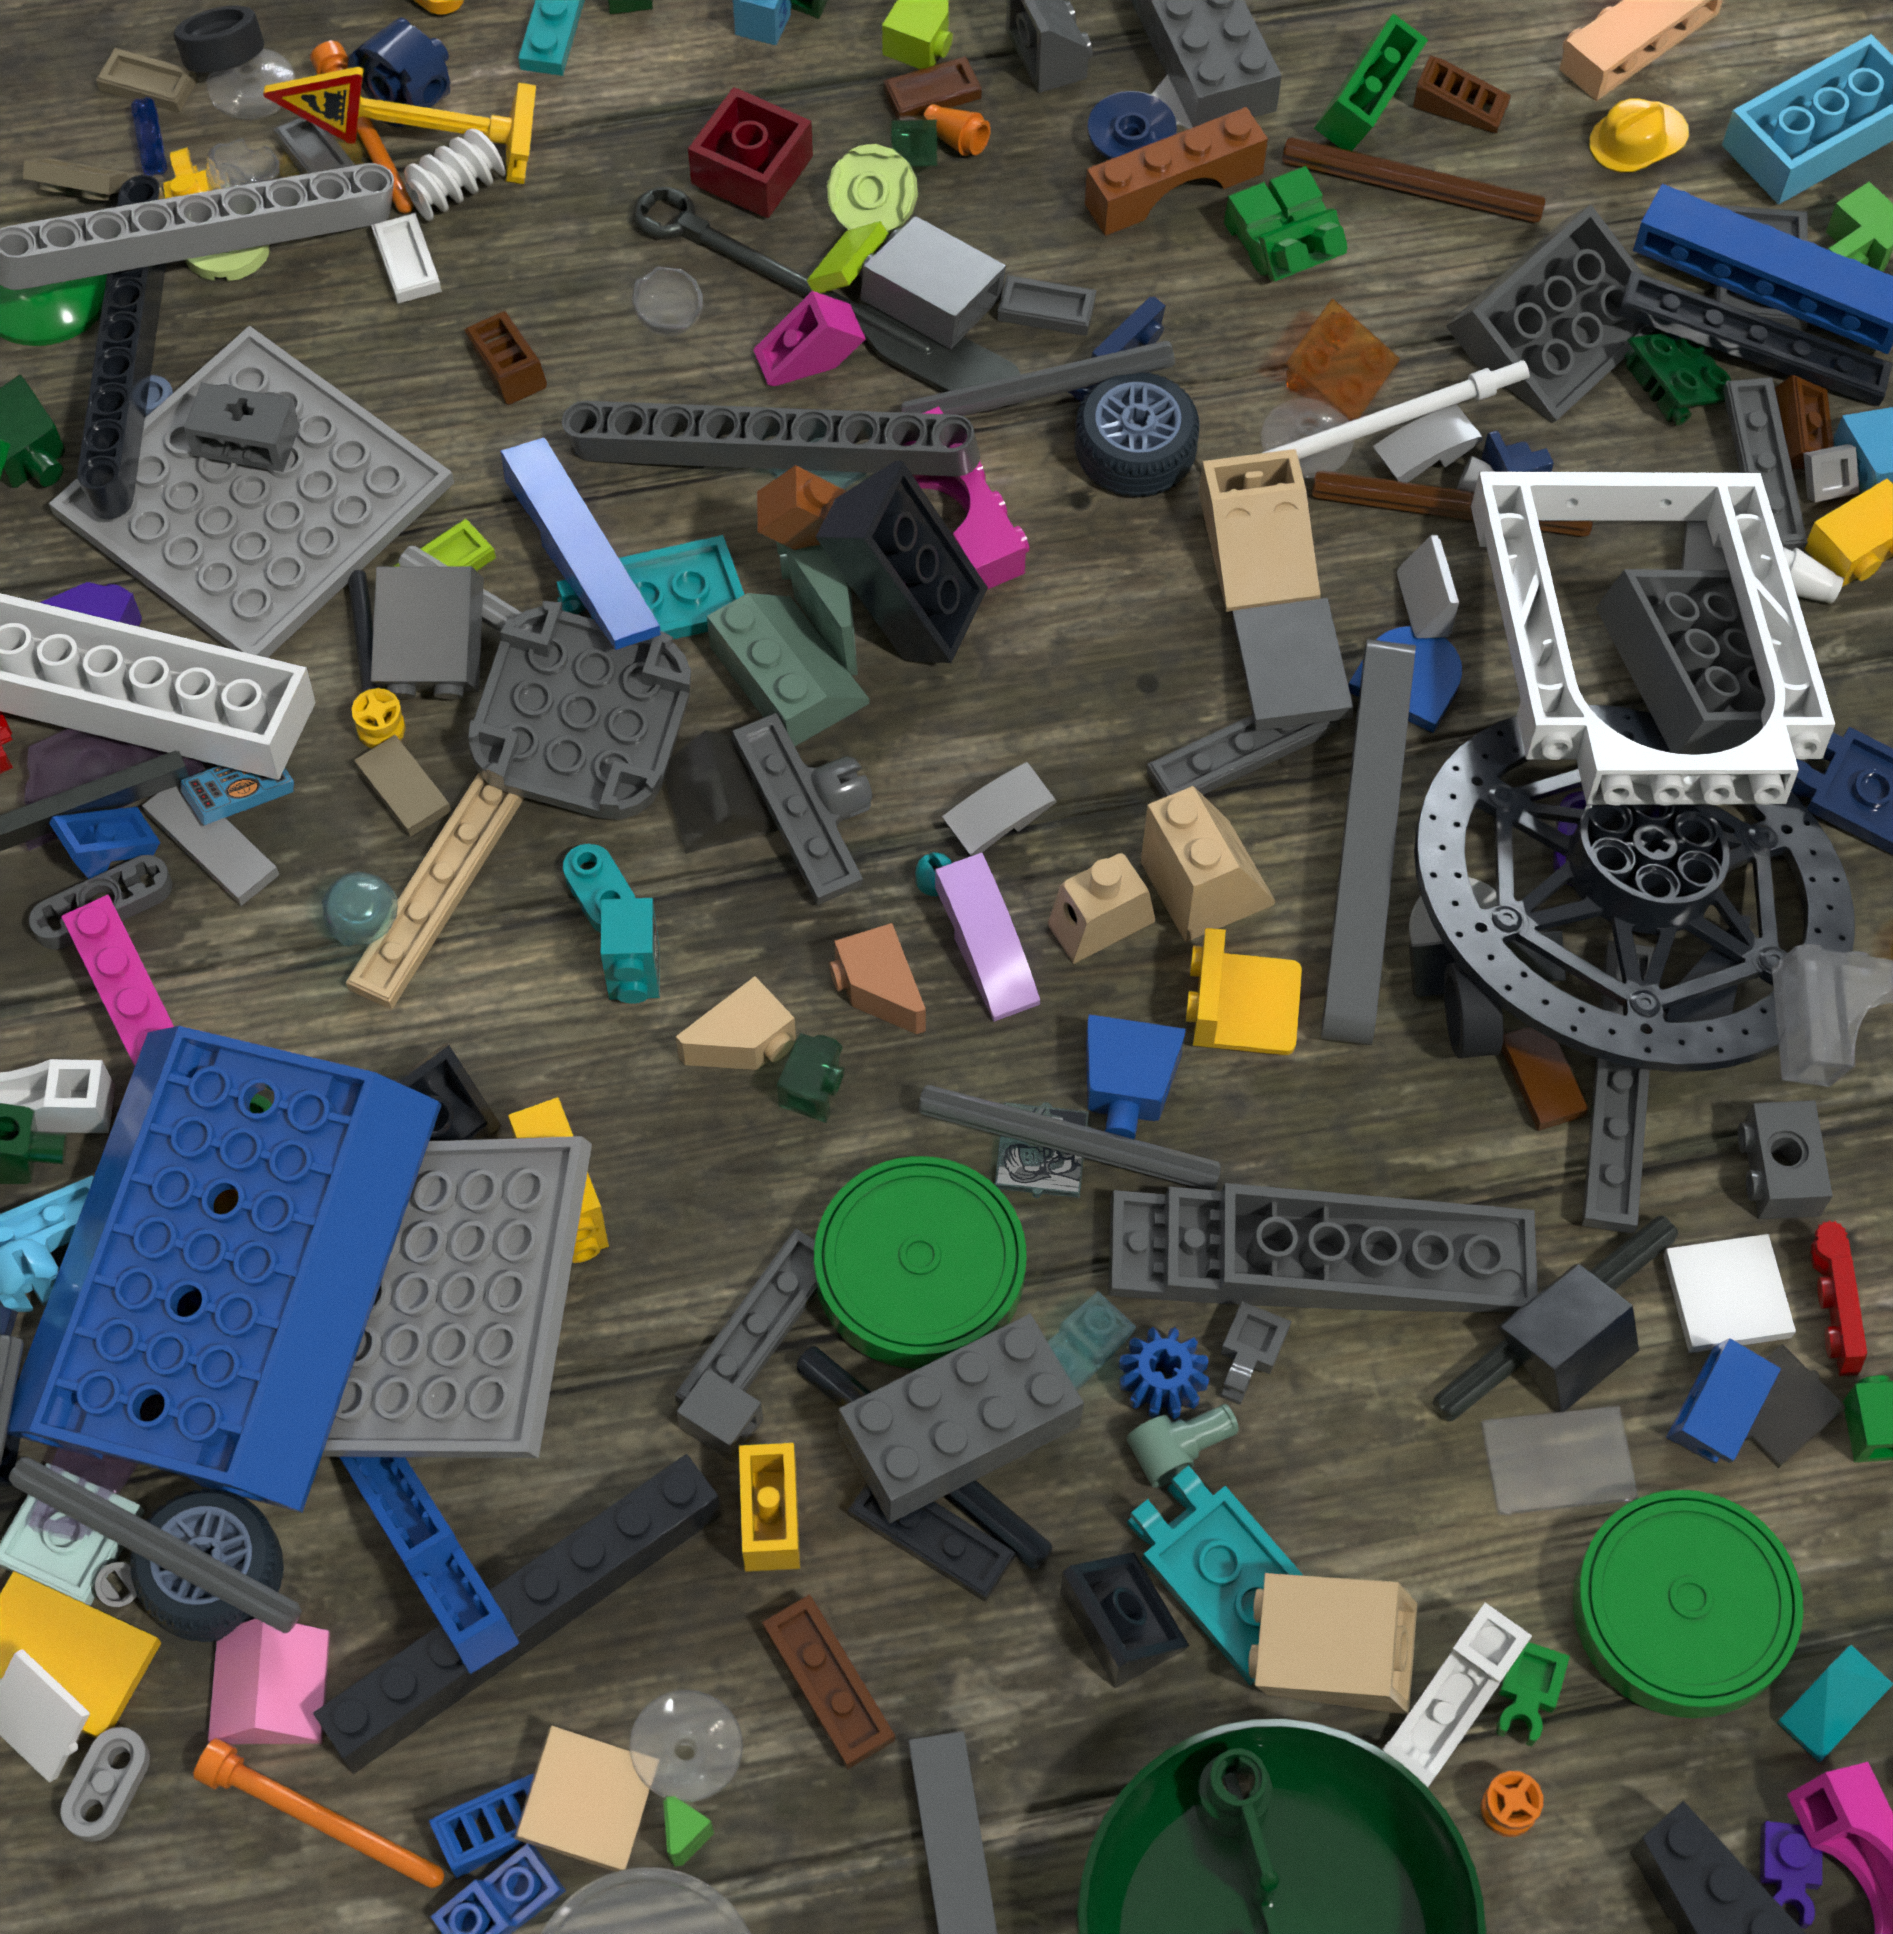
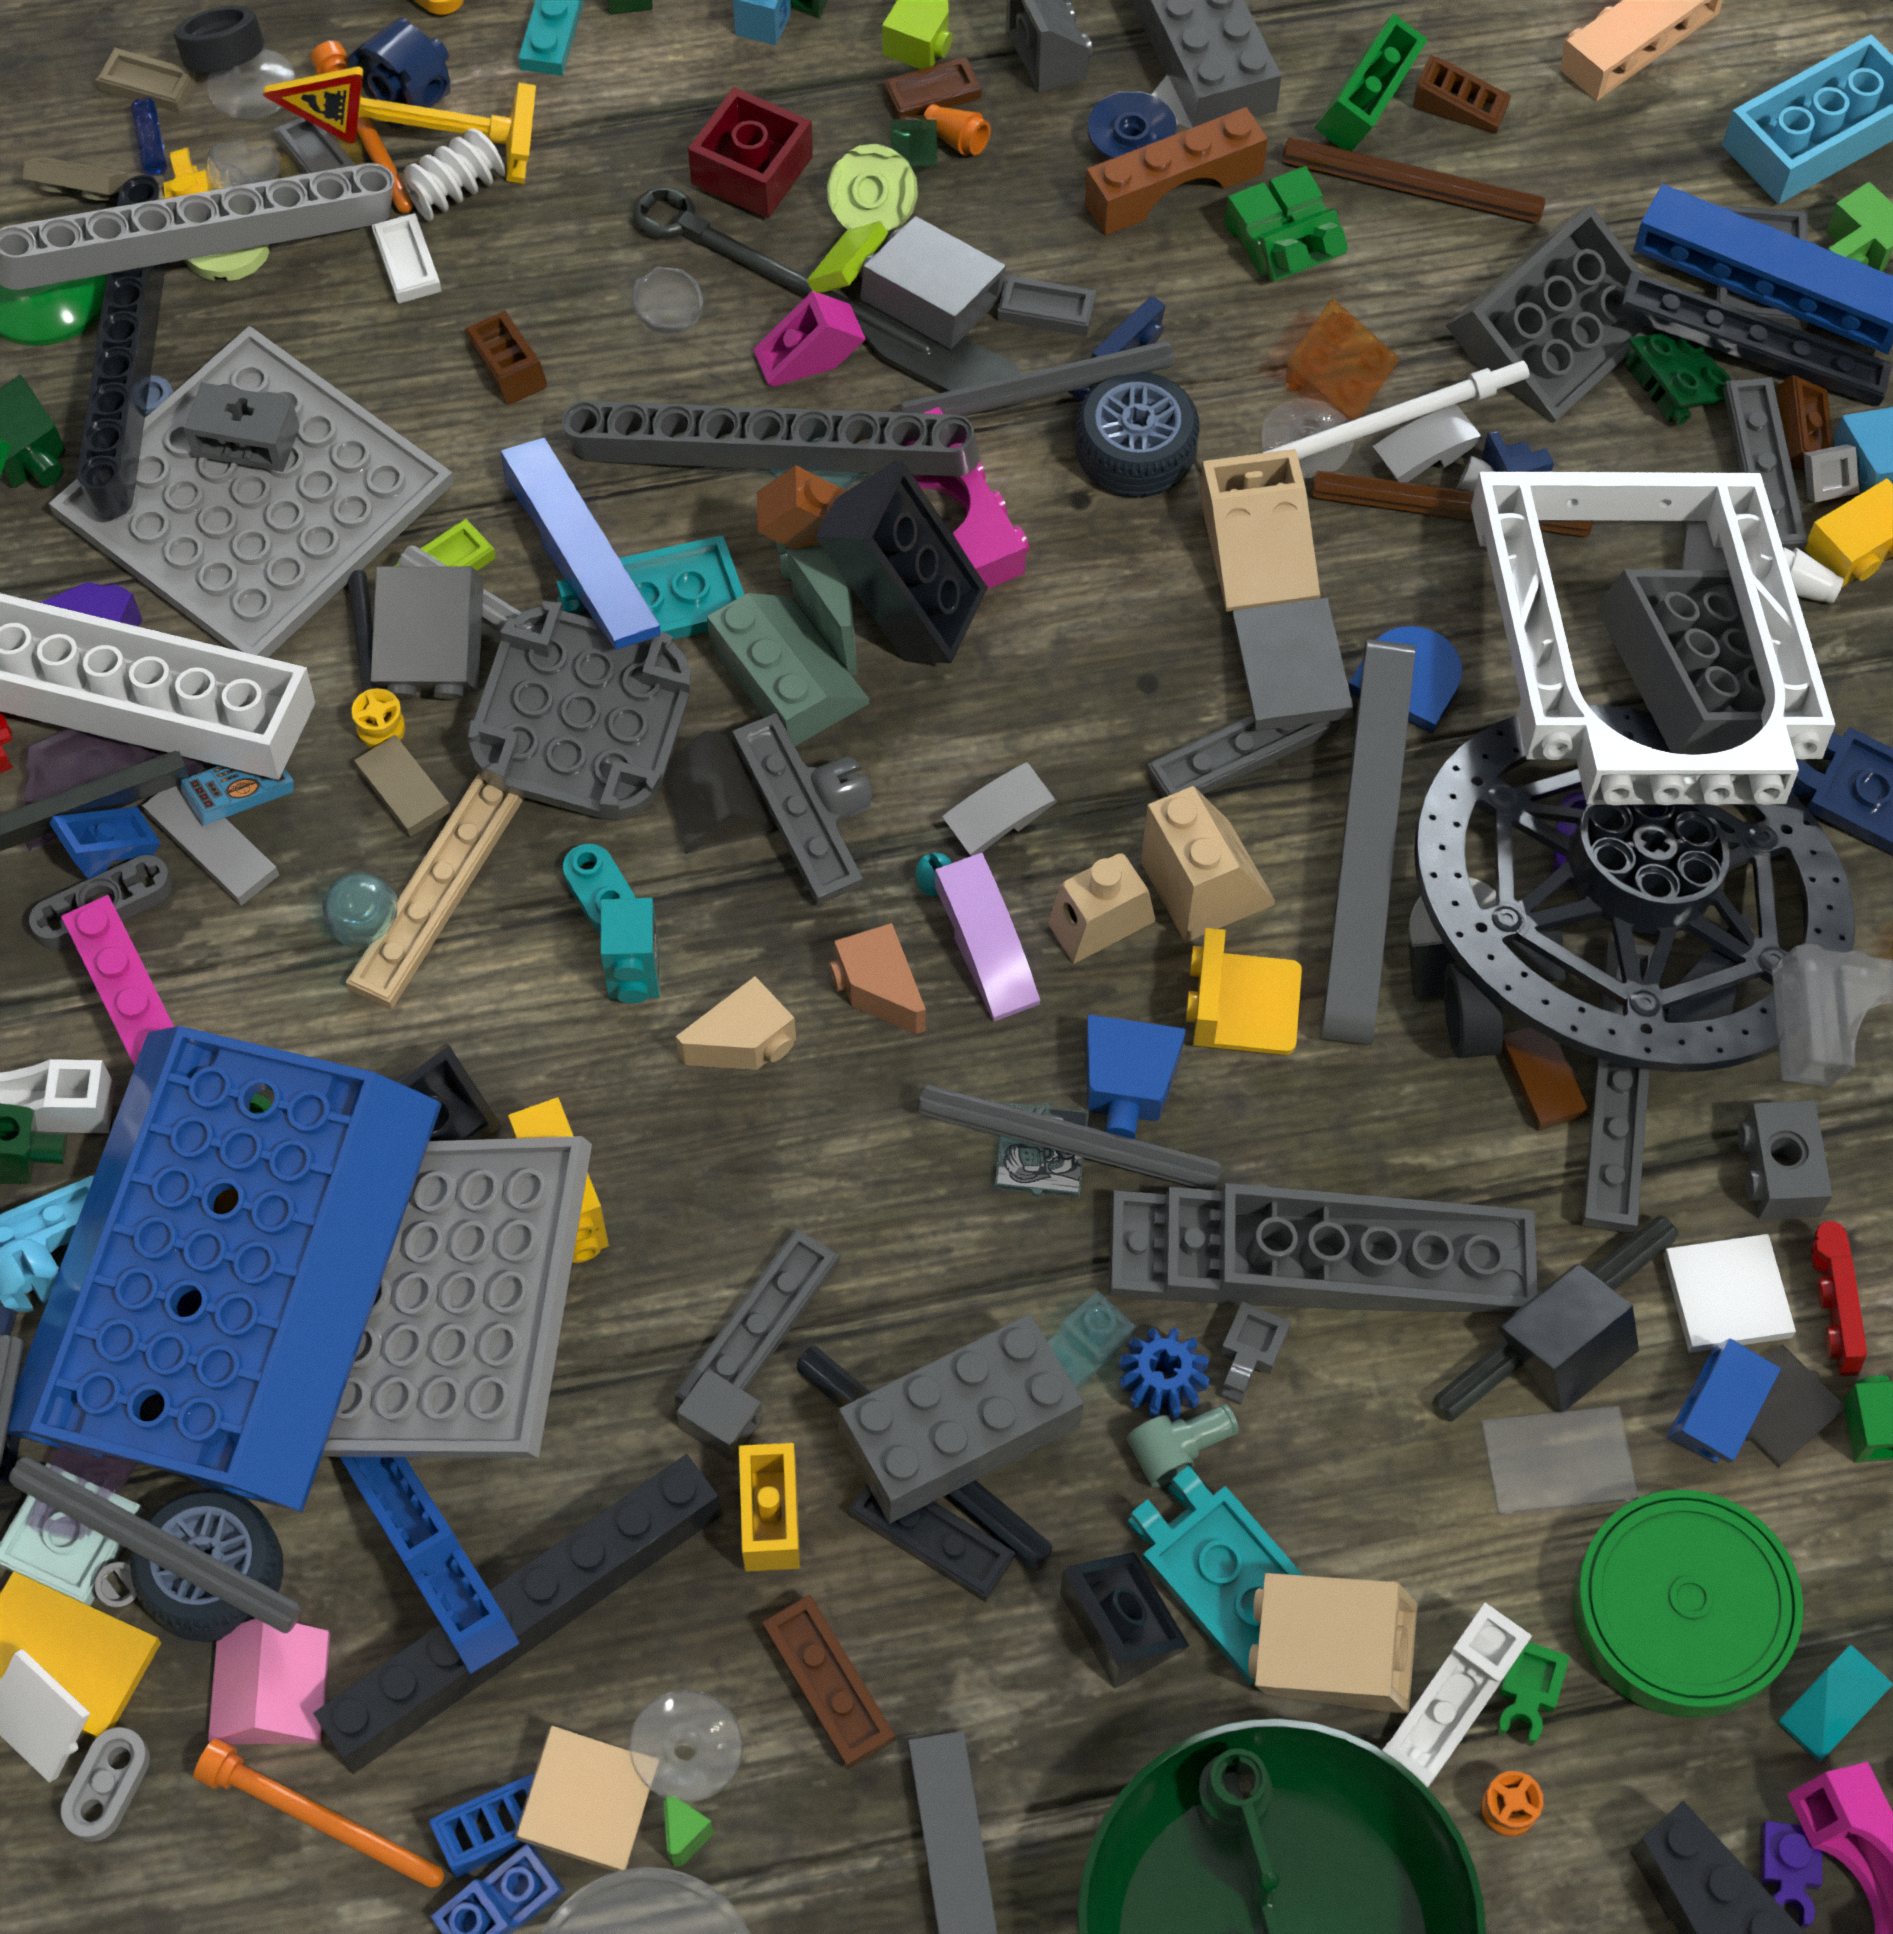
(811, 1076): clear green brick -> none
(918, 1260): green brick -> none
(1429, 590): light grey slope -> none
(1638, 135): yellow piece -> none

